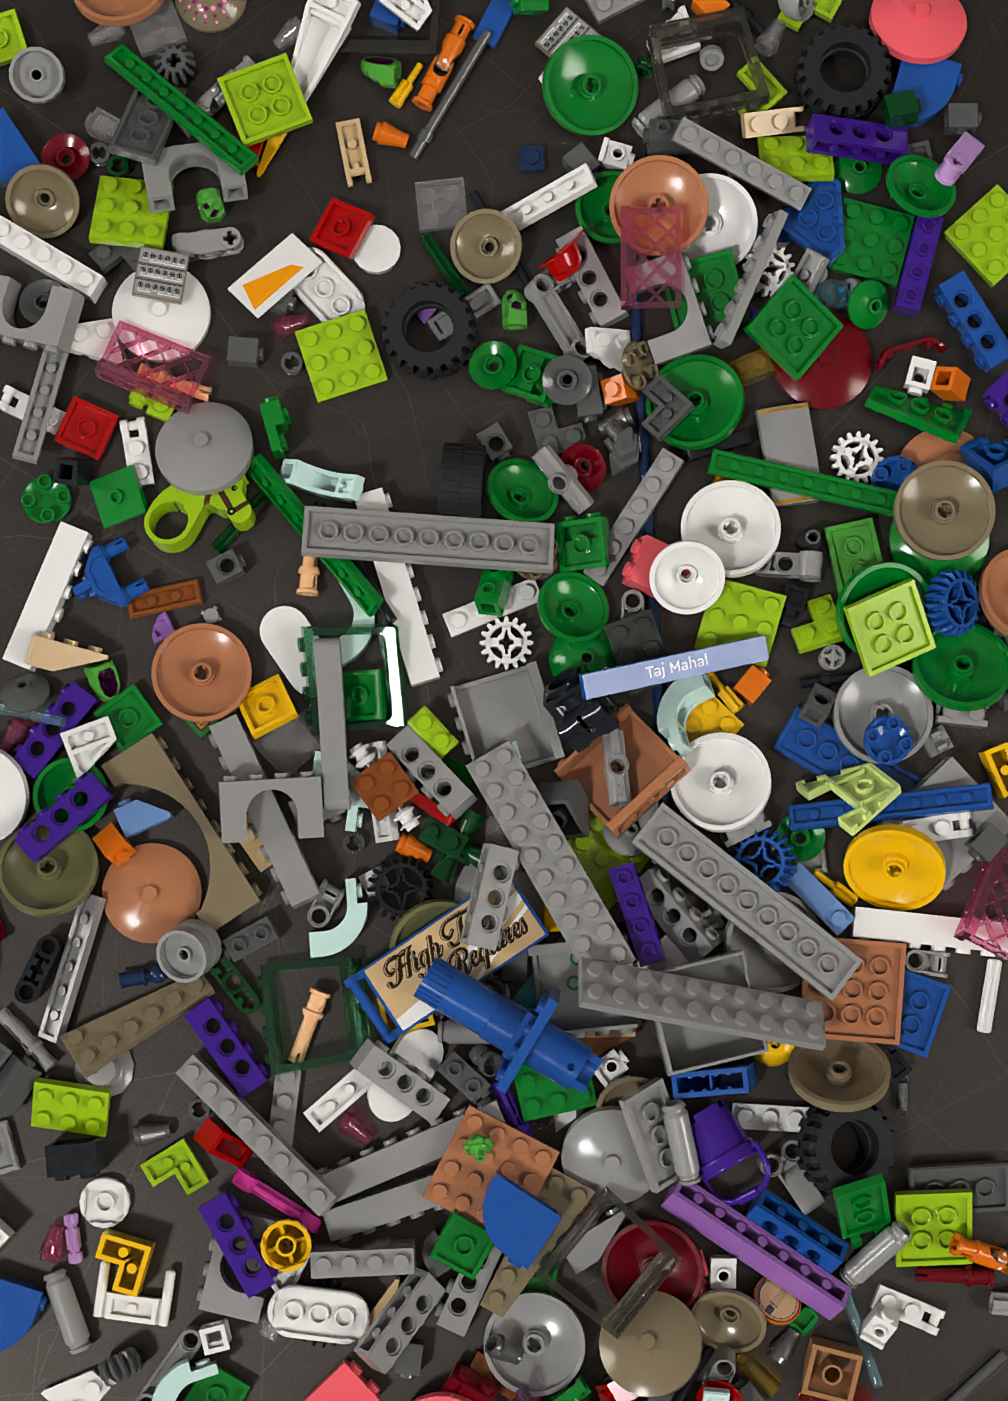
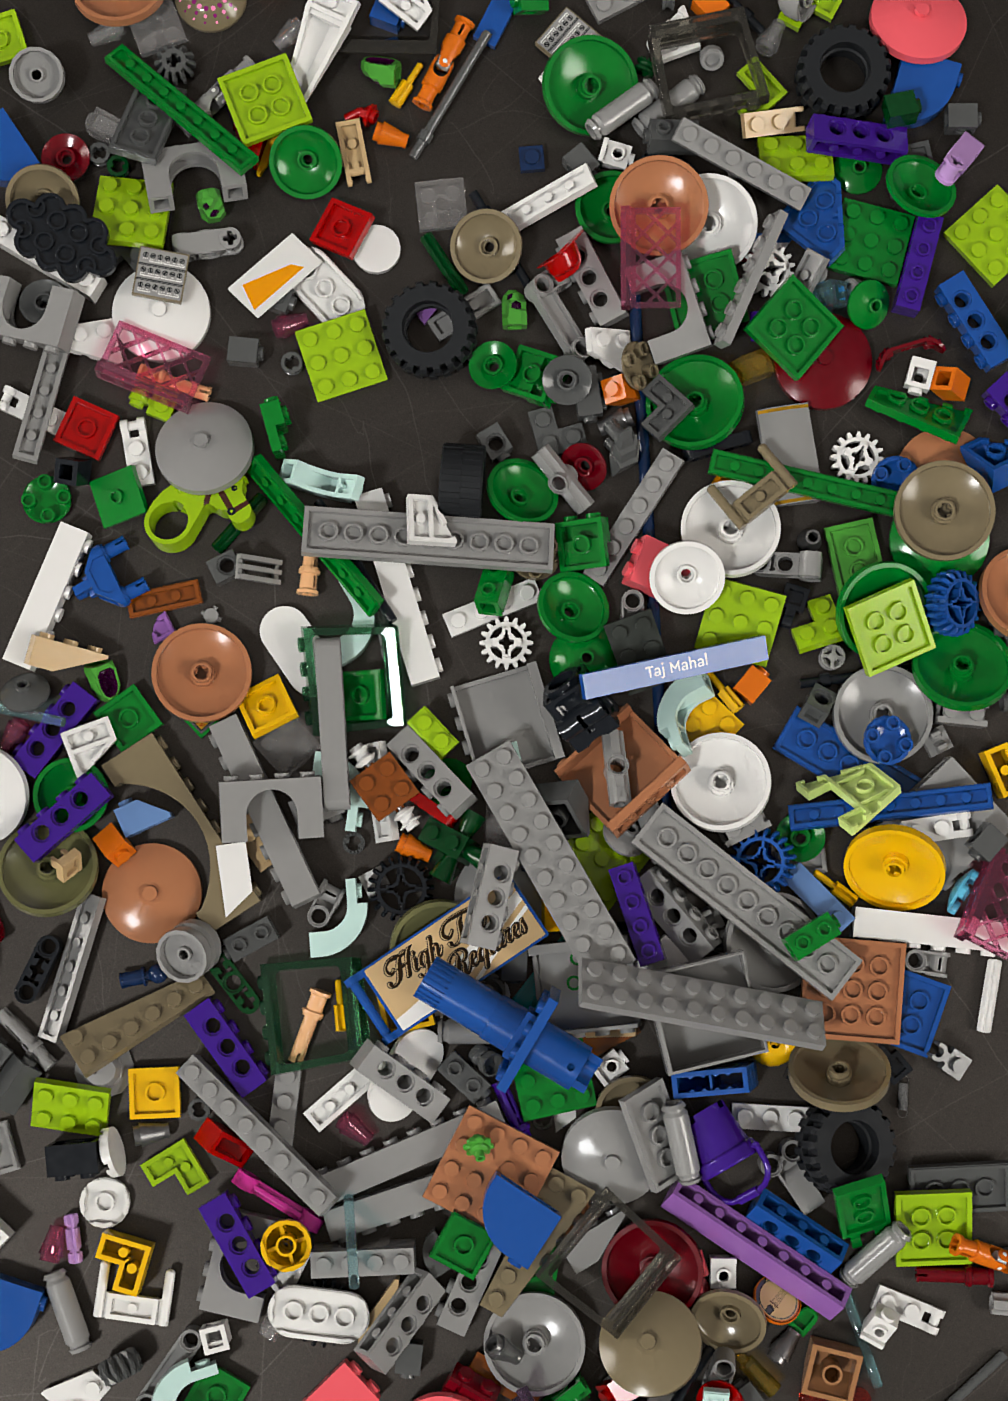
(61, 237): none -> black plate
(68, 864): none -> tan tile
(112, 1151): none -> white tile
(154, 1092): none -> yellow plate
(234, 874): none -> white sticker
(274, 570): none -> light grey tile
(296, 175): none -> green dish
(340, 1024): none -> yellow axle
(351, 1243): none -> clear light blue bar
(368, 114): none -> red plate
(426, 523): none -> white wing
(622, 109): none -> light grey axle
(759, 496): none -> dark tan plate
(812, 935): none -> green brick
(950, 1060): none -> plate
(961, 890): none -> medium azure dish

